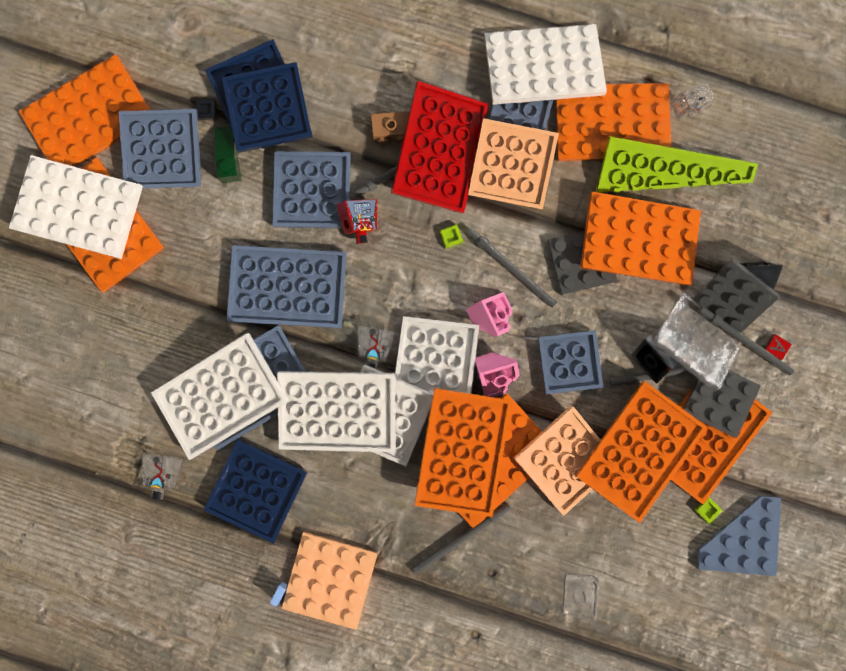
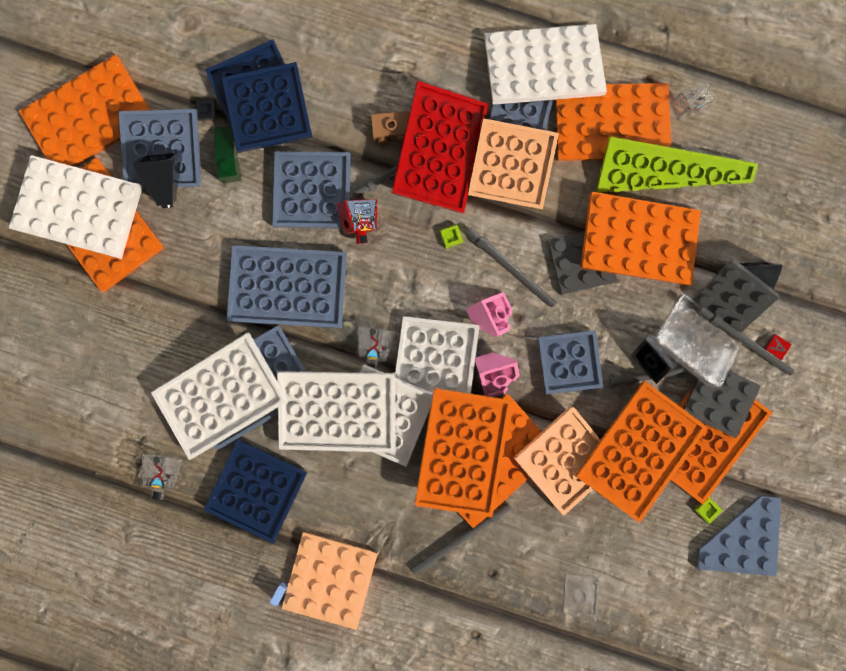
(160, 176): none -> black slope

